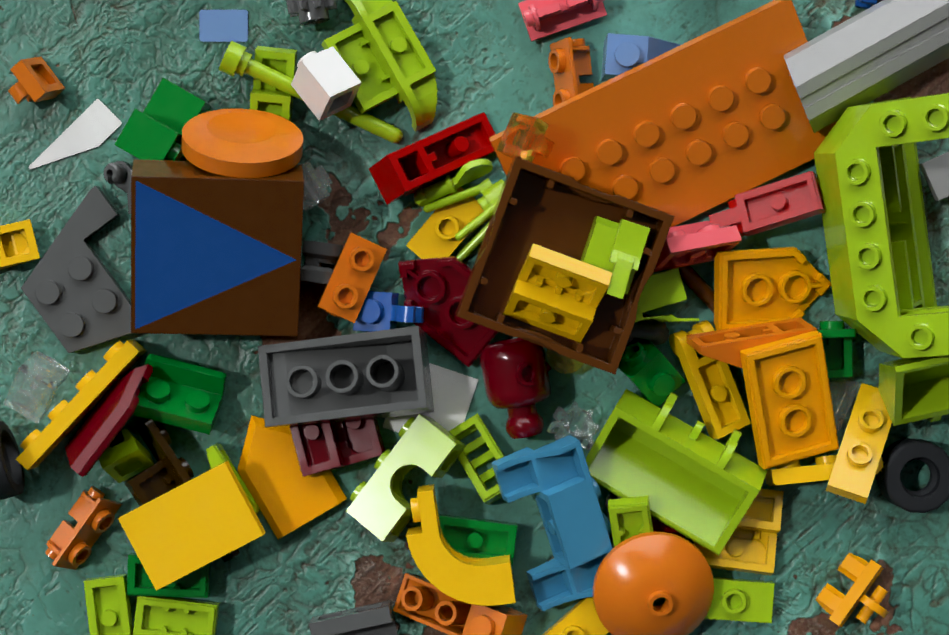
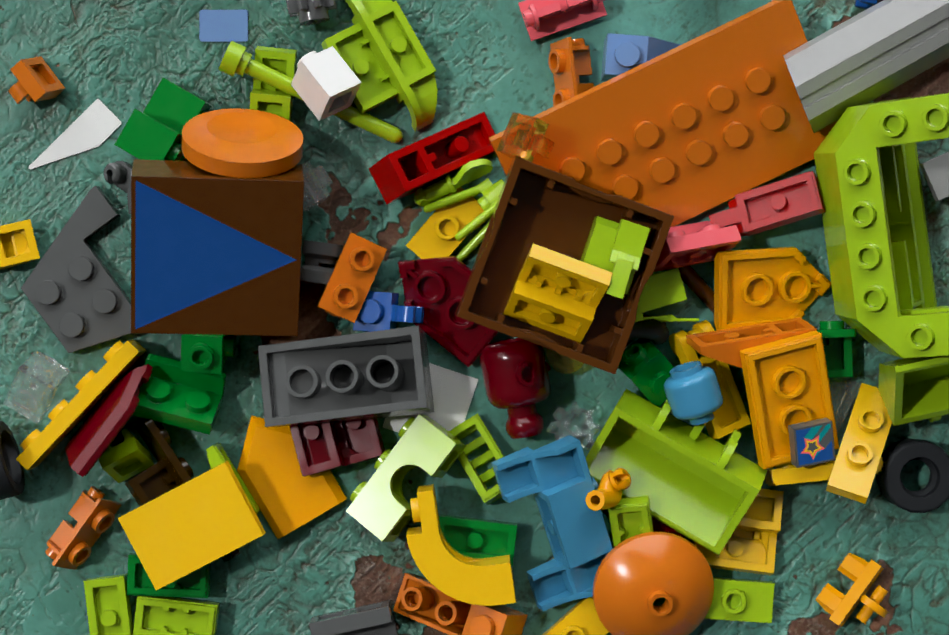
(206, 352): none -> green bracket
(609, 490): none -> light orange arm
(693, 392): none -> dark azure head
(811, 442): none -> tile

